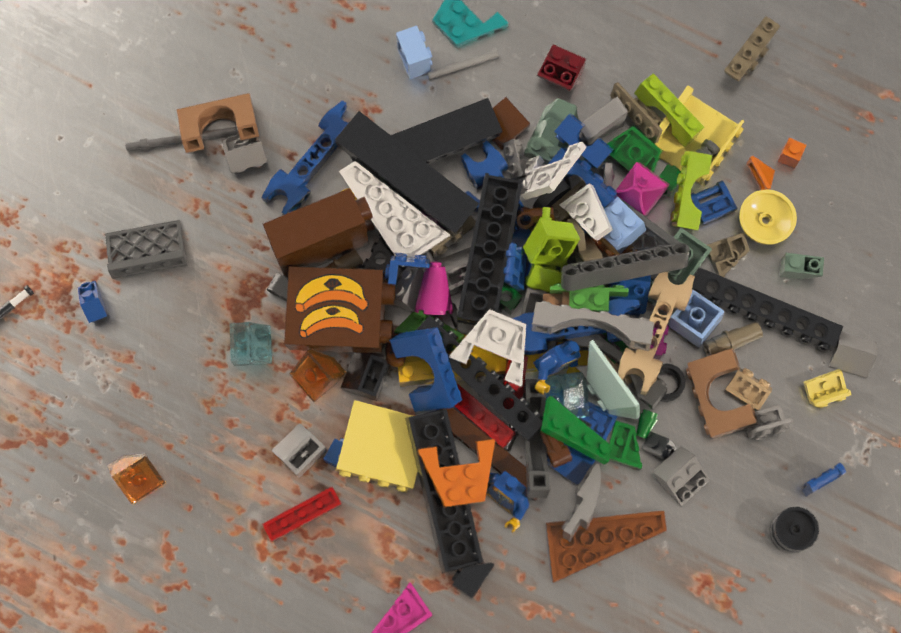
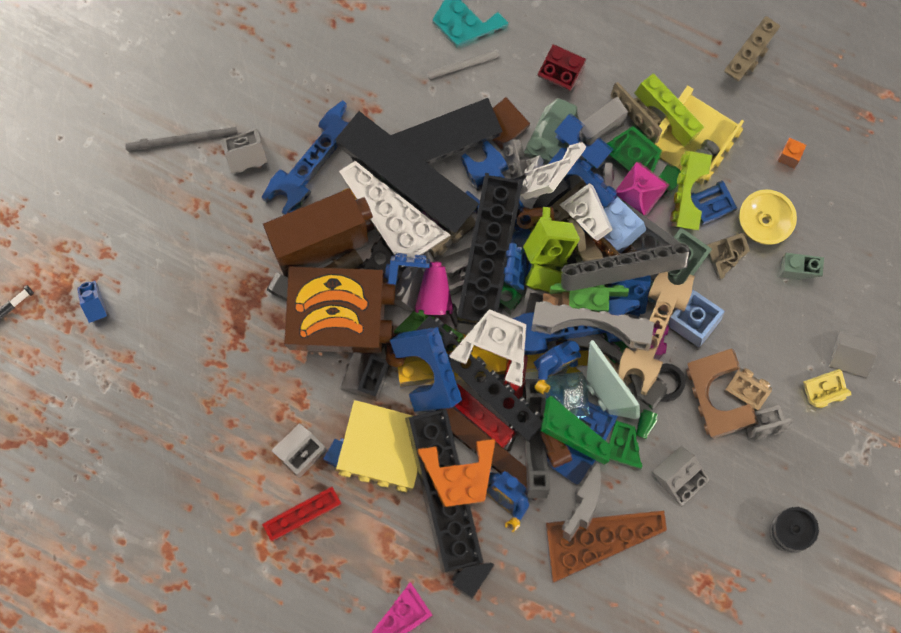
(135, 476): clear orange slope -> none
(145, 263): dark grey fence -> none
(195, 118): medium nougat arch -> none
(250, 344): clear light blue slope -> none
(317, 373): clear orange slope -> none
(413, 52): light blue brick -> none
(659, 446): black bracket -> none
(733, 339): dark tan piece -> none
(762, 173): orange slope -> none
(827, 477): blue plate -> none
(830, 330): black brick -> none

